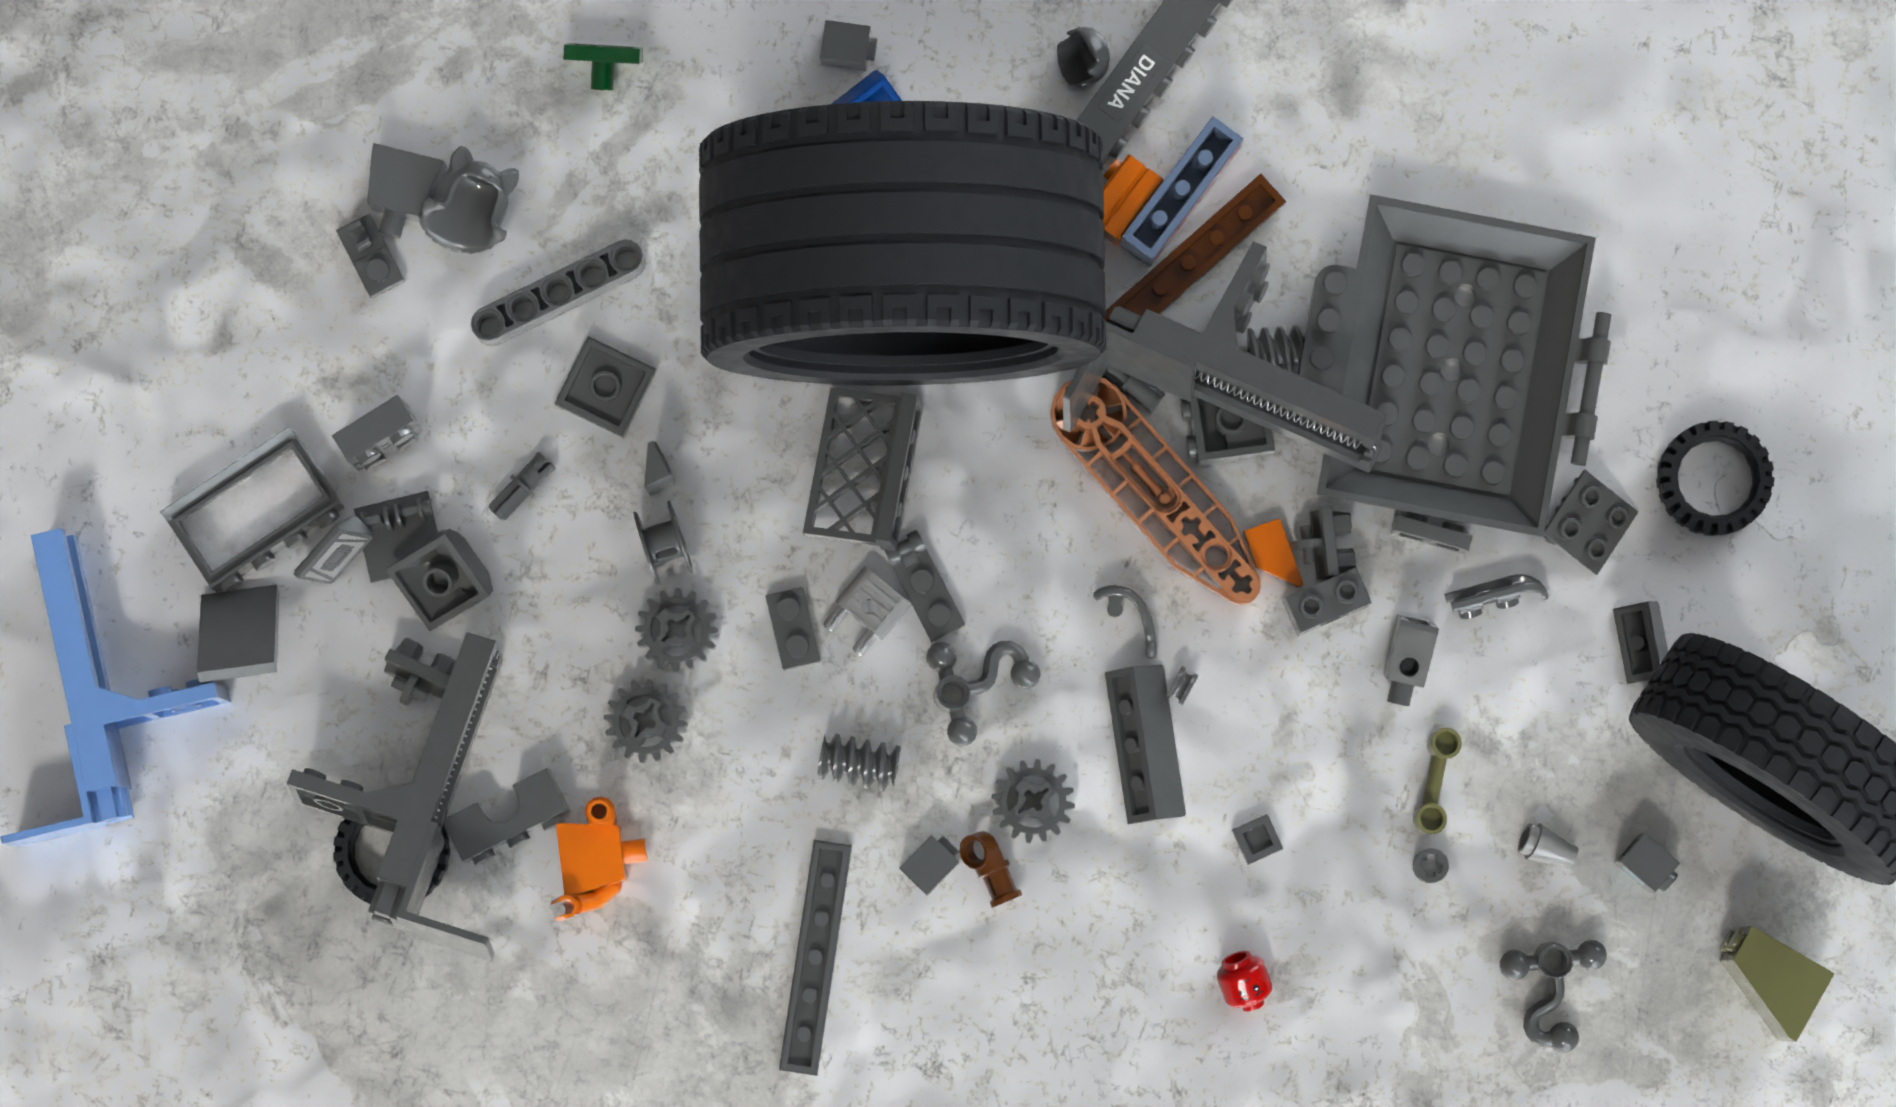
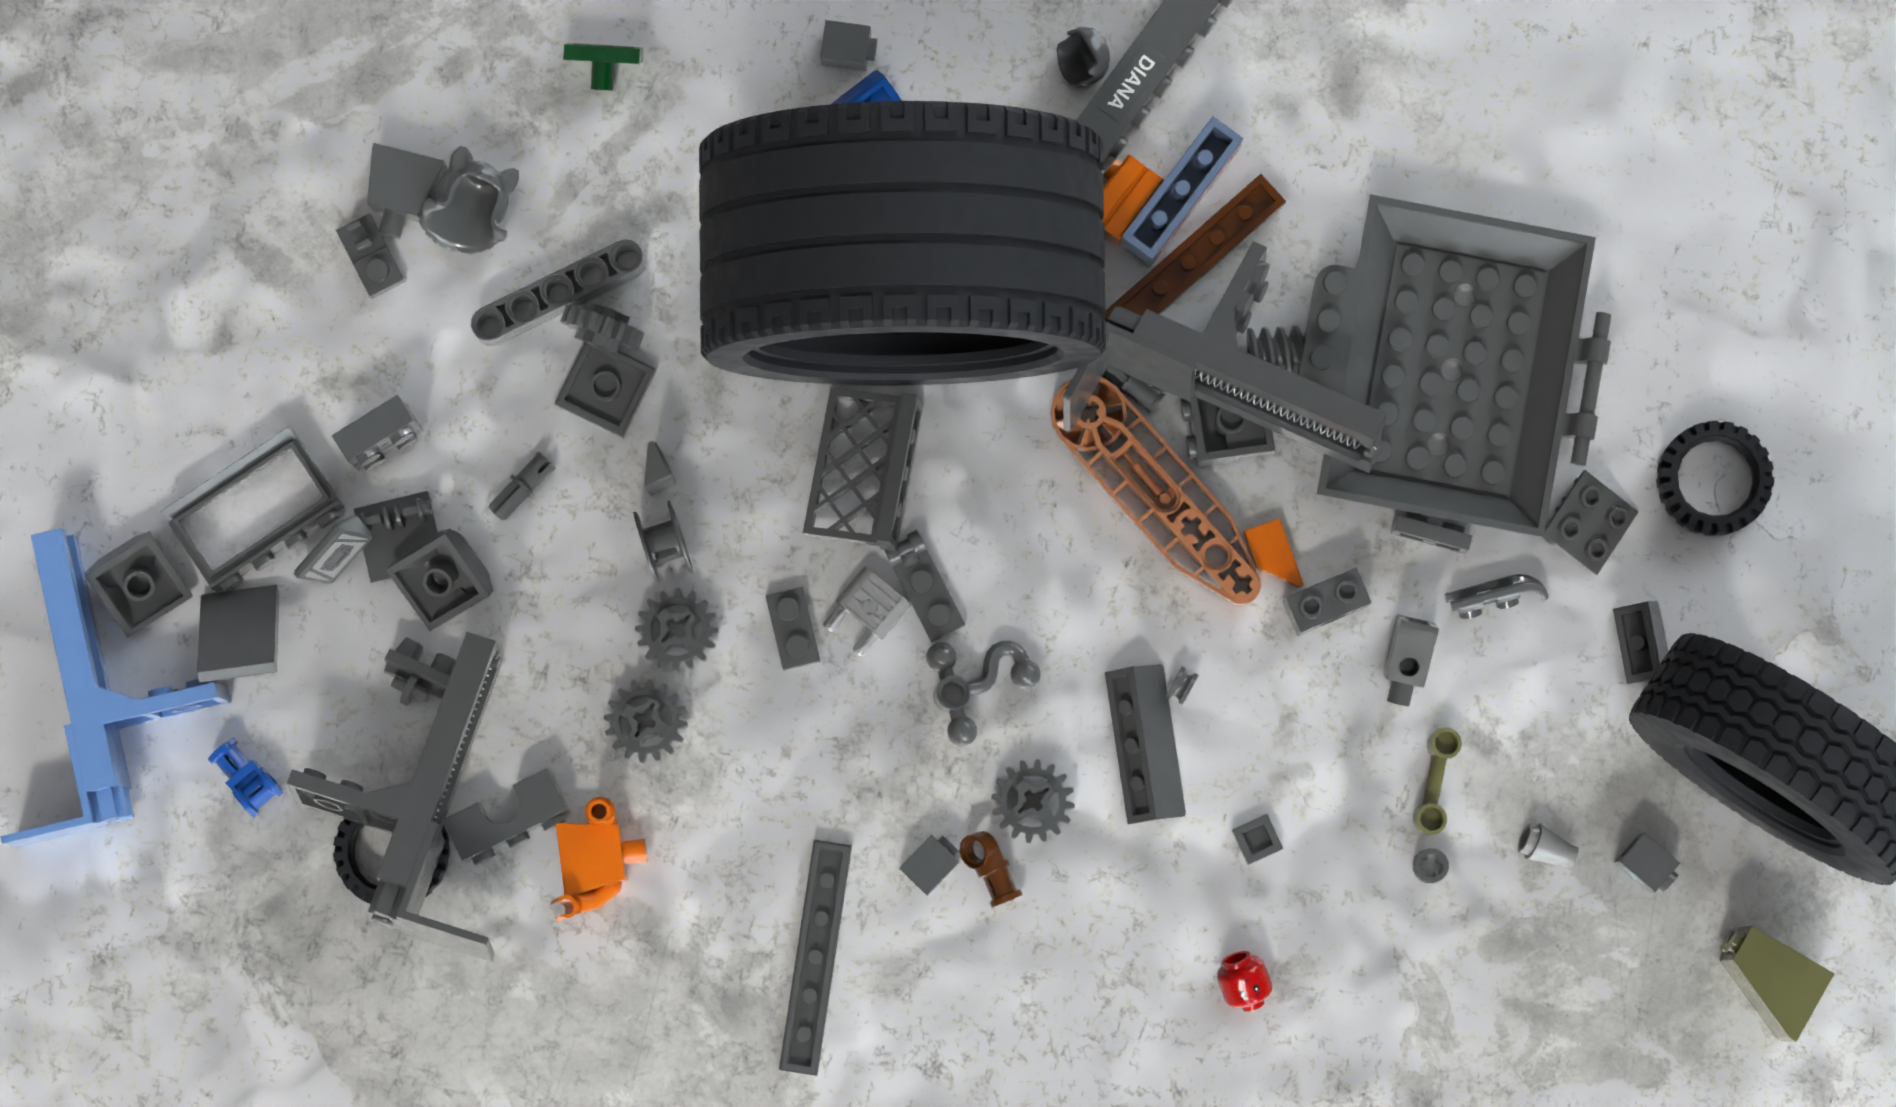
(137, 583): none -> dark grey slope
(250, 782): none -> blue connector
(602, 327): none -> dark grey gear
(858, 762): dark grey piece -> none
(1115, 595): dark grey piece -> none
(1320, 543): dark grey hips -> none
(1516, 965): dark grey piece -> none

